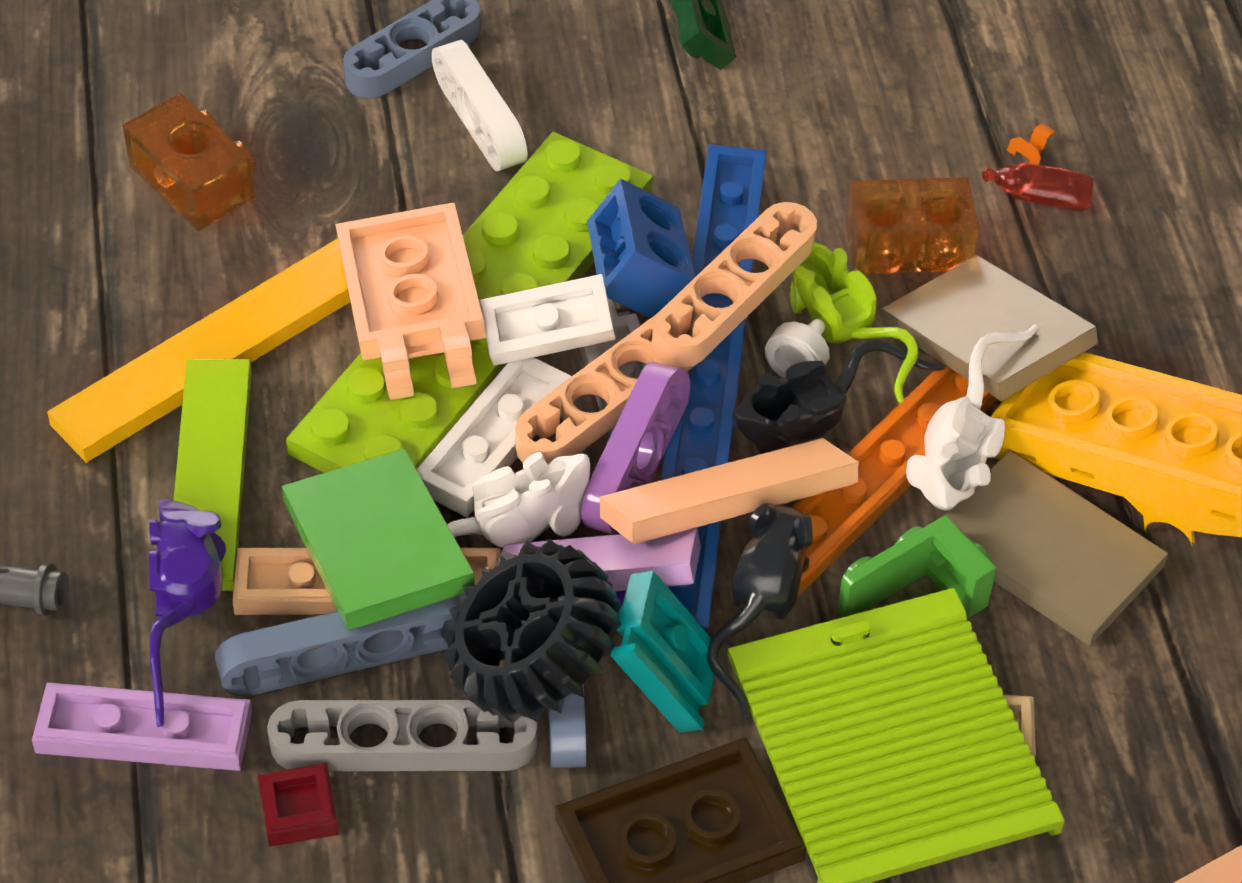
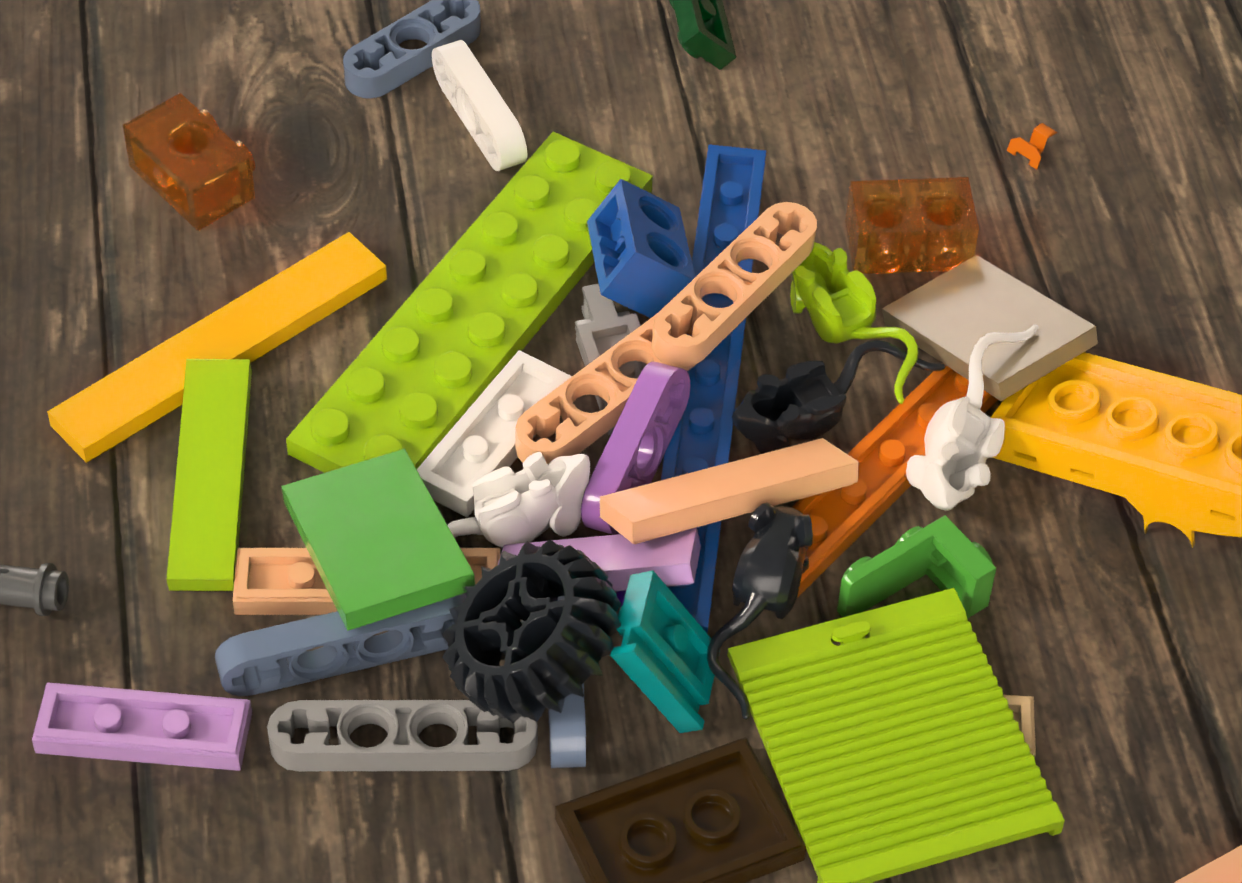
(182, 573): dark purple animal -> none
(298, 804): dark red tile -> none
(412, 292): light nougat tile -> none
(547, 319): white plate -> none
(796, 344): white tile -> none
(1044, 185): clear red piece -> none
(1057, 548): dark tan tile -> none

